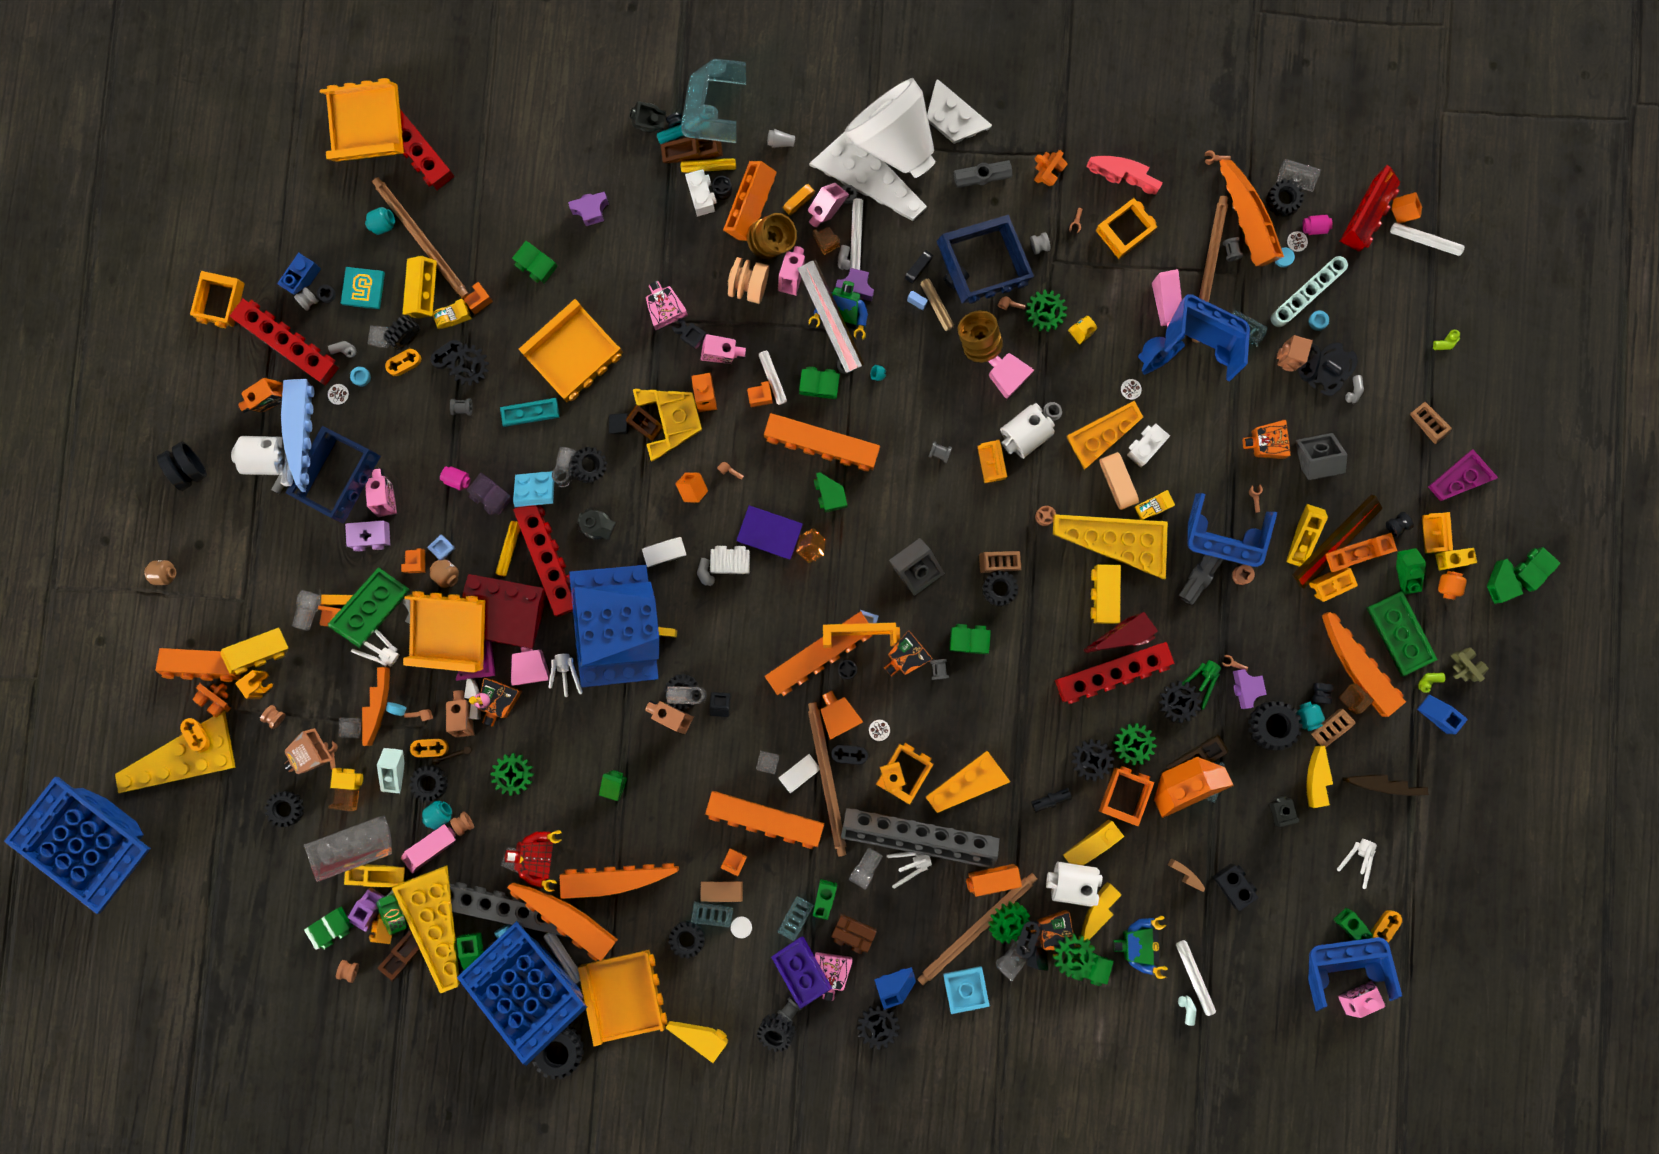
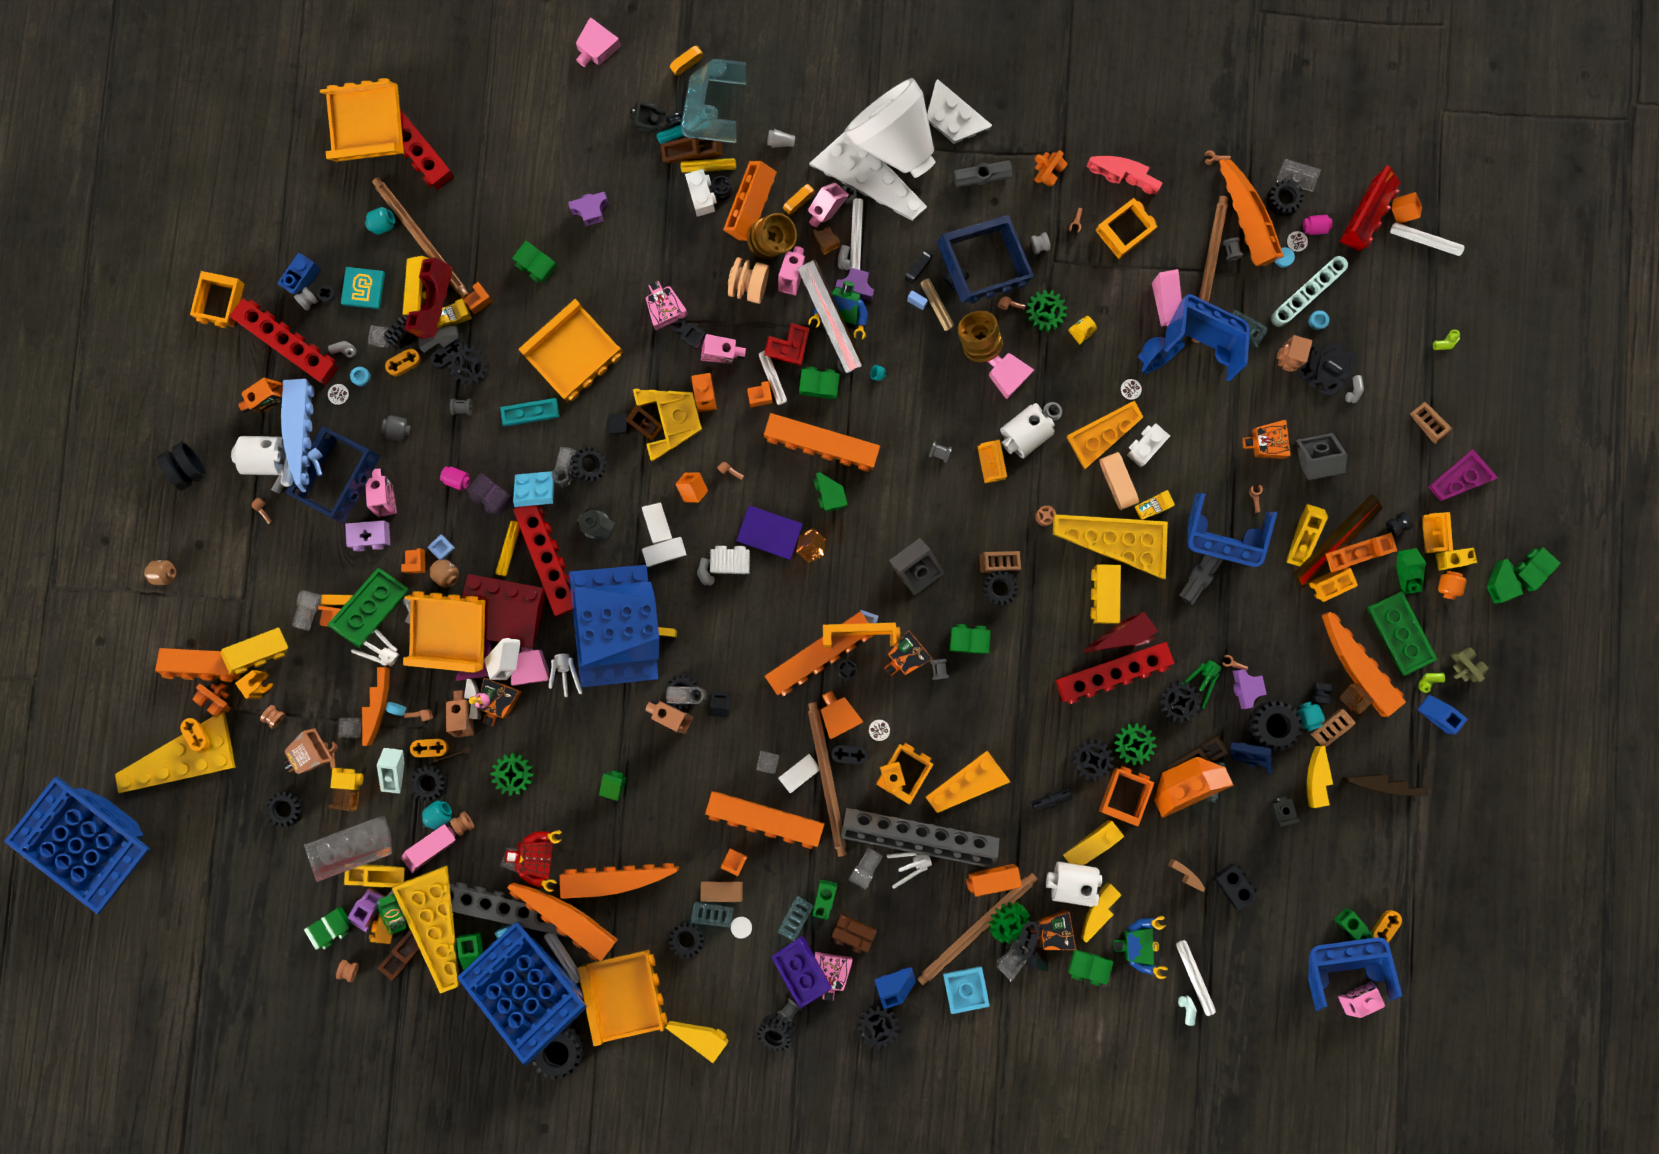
(258, 504): none -> nougat hand
(314, 455): none -> light blue hand
(395, 428): none -> dark grey head
(436, 278): none -> dark red arch
(444, 336): none -> dark grey slope
(503, 659): none -> white slope
(596, 44): none -> bright pink torso
(656, 523): none -> white slope
(686, 60): none -> light orange beam
(791, 349): none -> red plate
(1080, 950): green gear -> none
(1239, 576): nougat wheel -> none
(1253, 755): none -> dark blue wing
(1366, 850): white plant -> none

